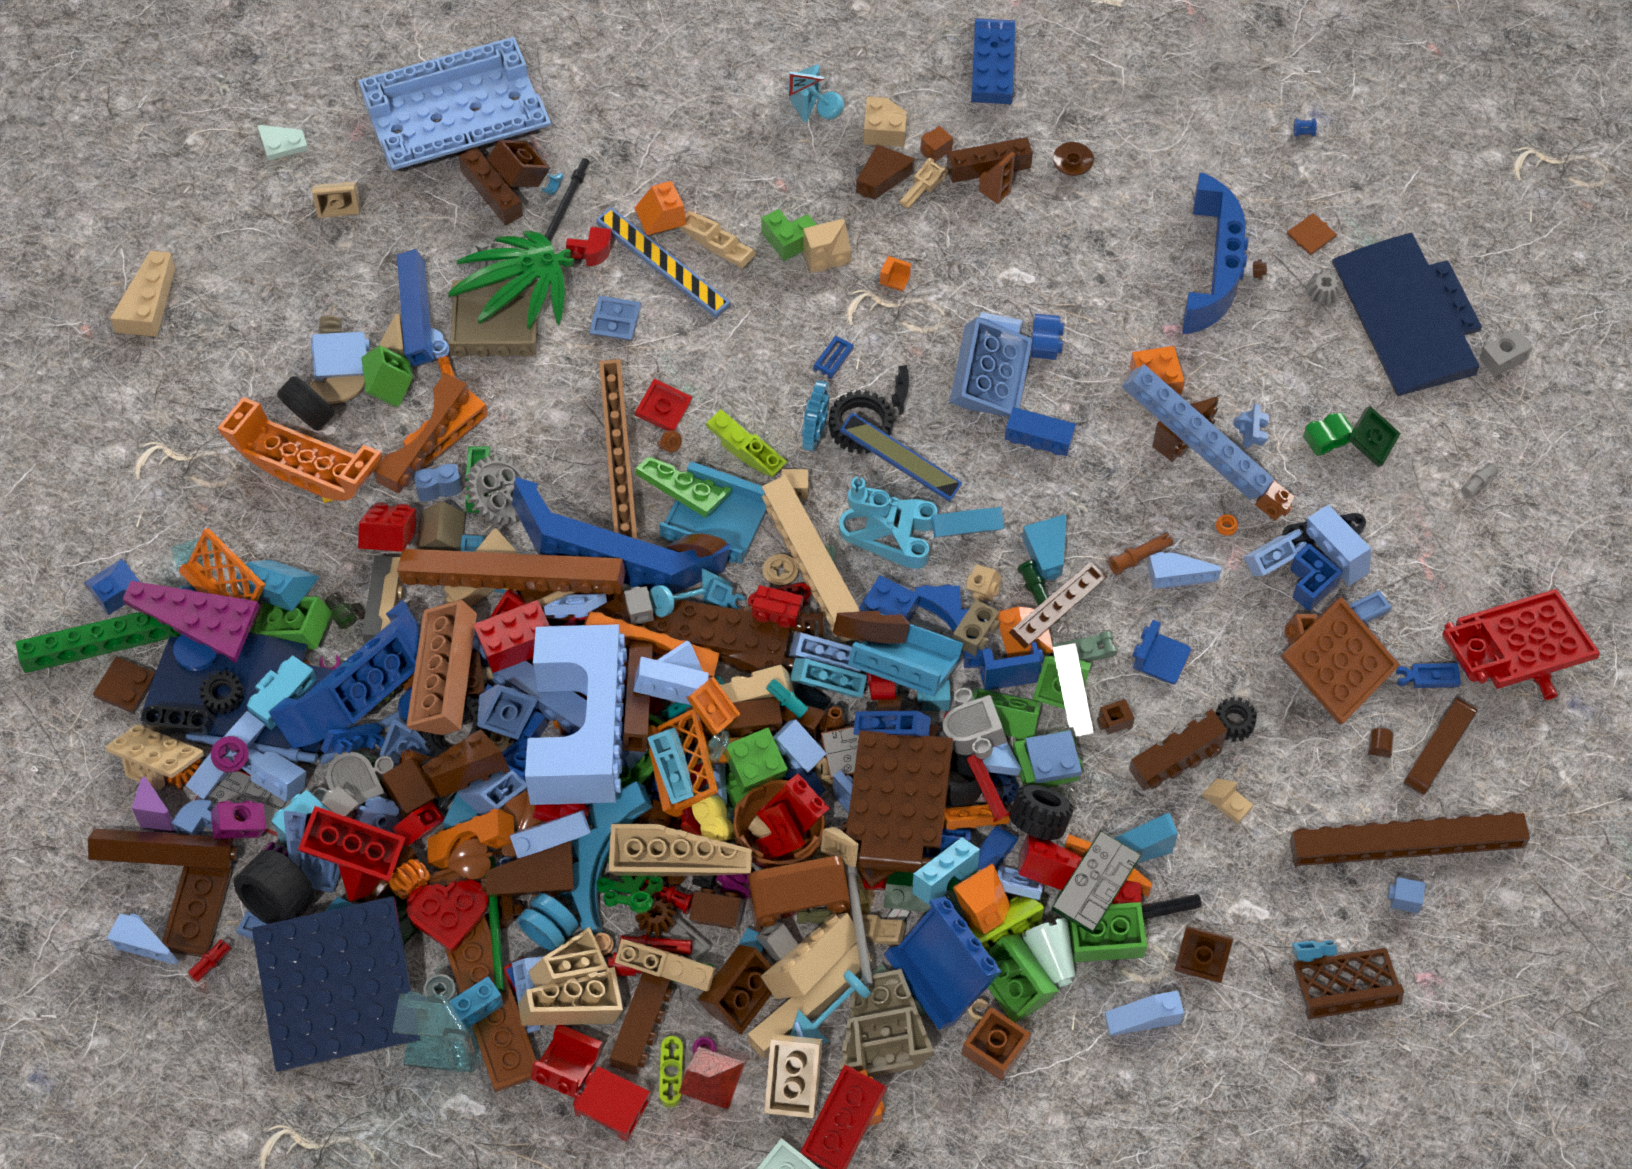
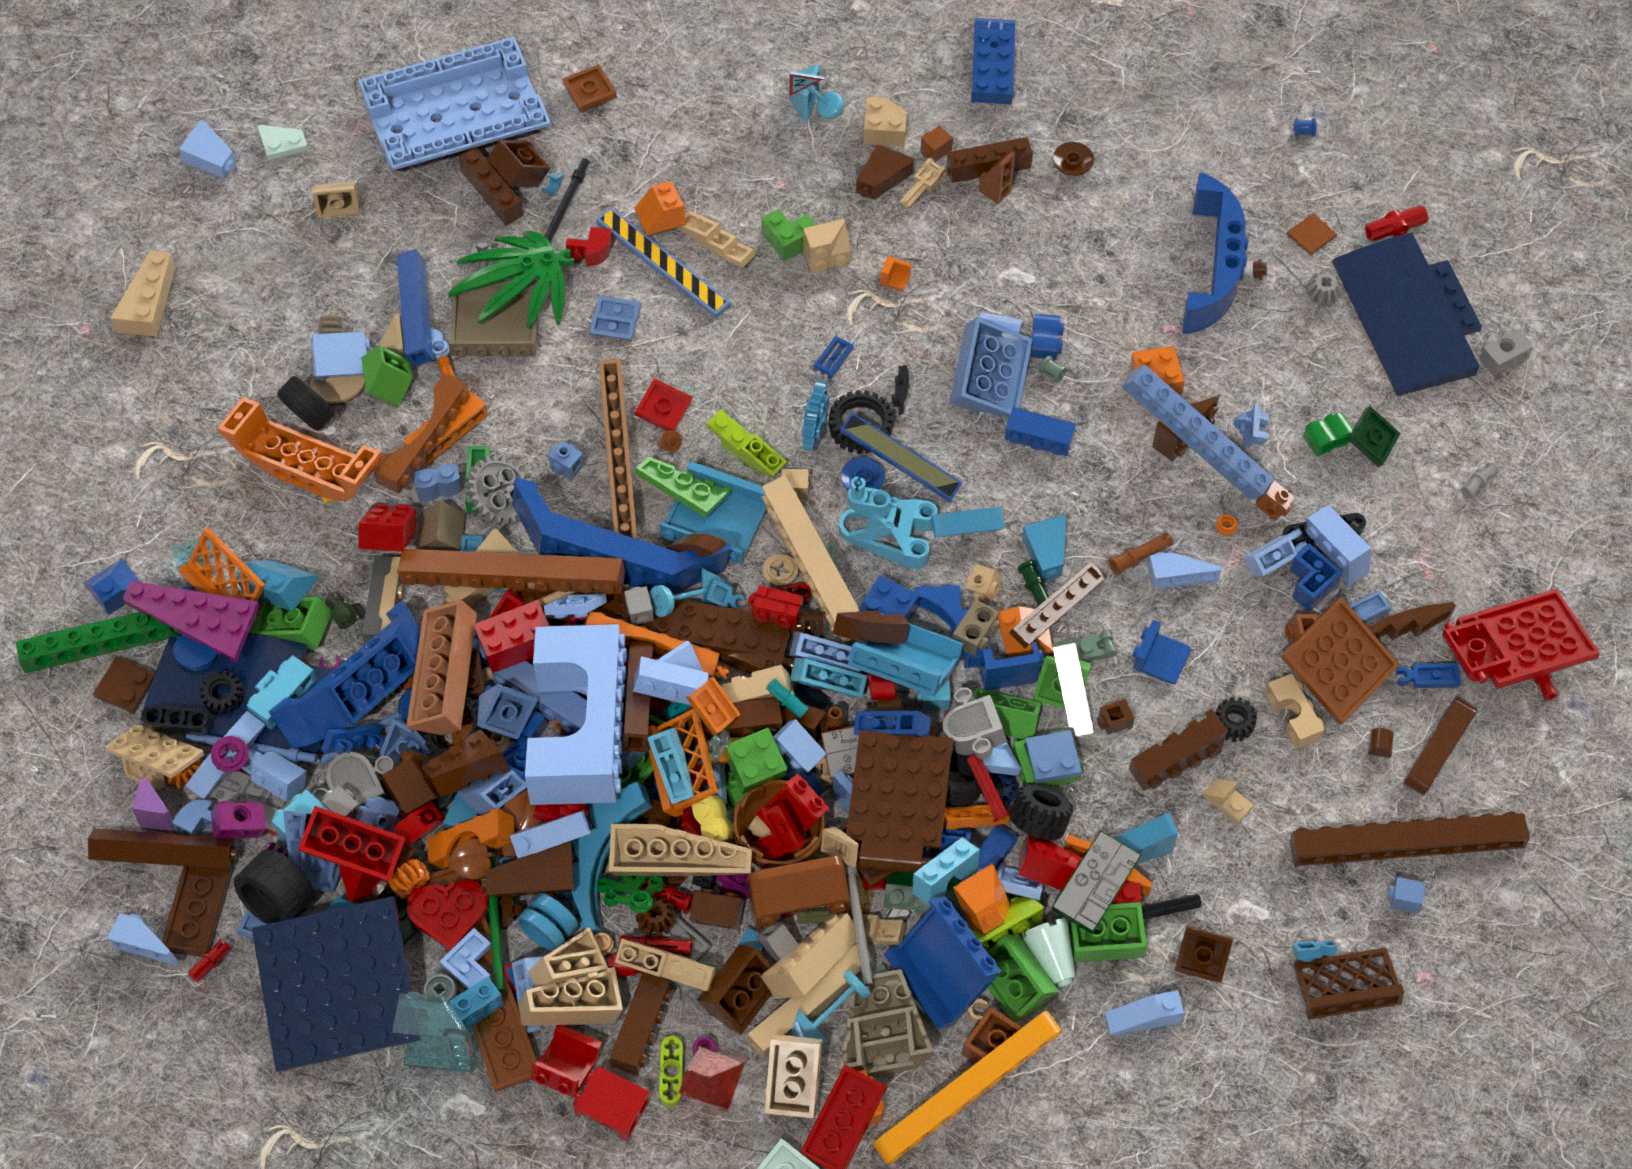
(207, 151): none -> light blue slope
(462, 959): none -> light blue plate
(466, 727): none -> dark orange piece
(565, 459): none -> medium blue brick
(589, 88): none -> dark orange plate
(722, 671): none -> orange axle
(865, 468): none -> blue dish
(967, 1087): none -> light orange beam
(1052, 369): none -> sand green bush
(1288, 694): none -> tan arch
(1396, 223): none -> red piece
(1416, 620): none -> reddish brown slope

